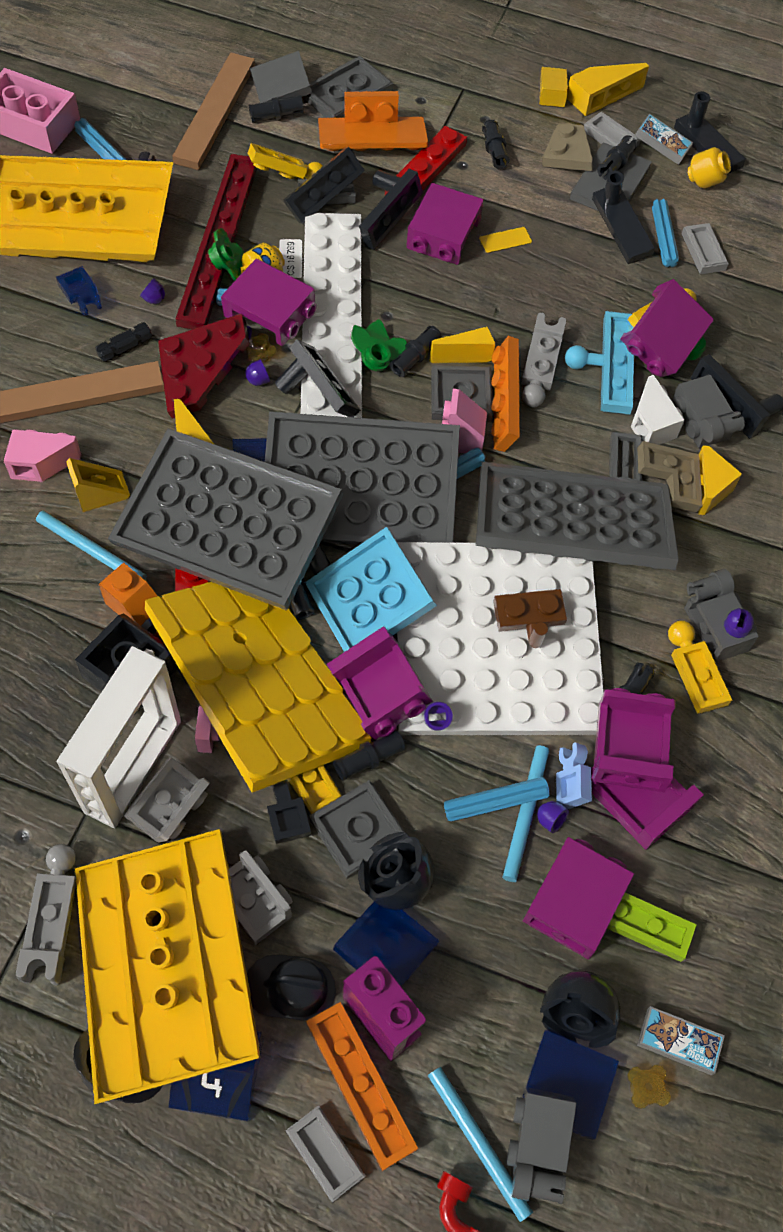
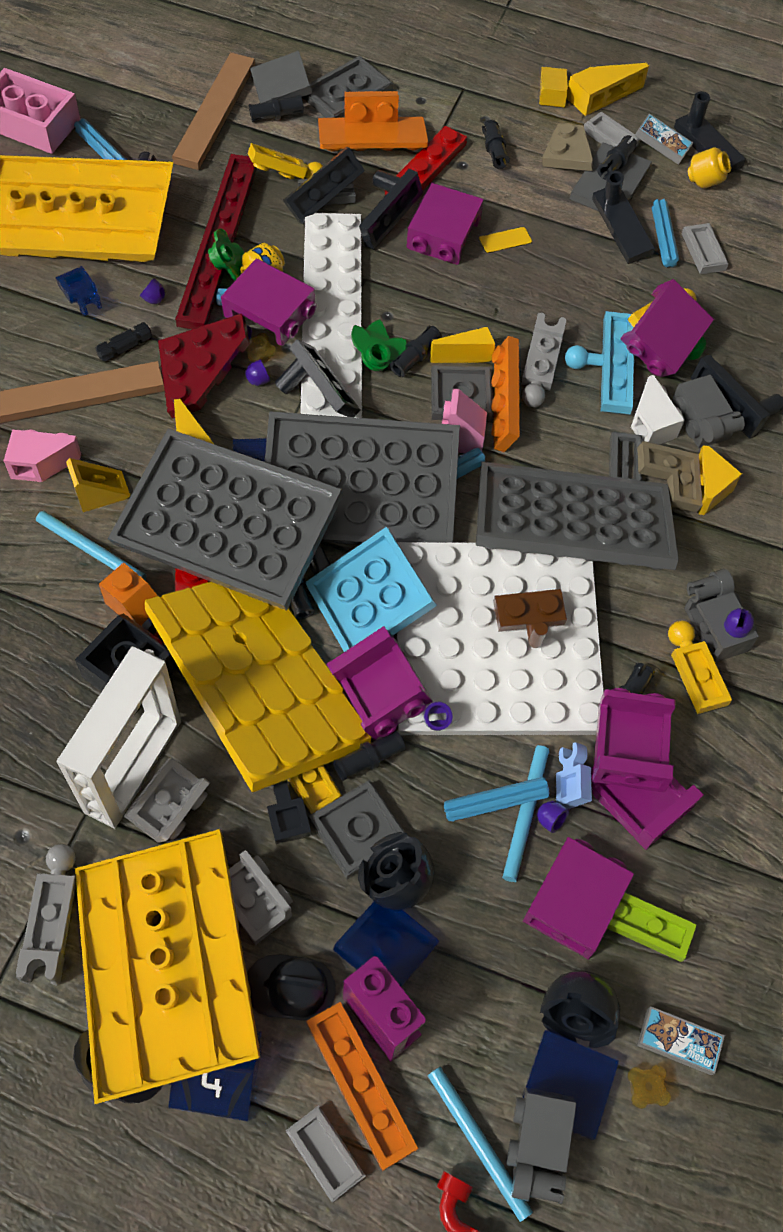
(205, 733): bright pink plate -> none
(292, 254): white sticker -> none

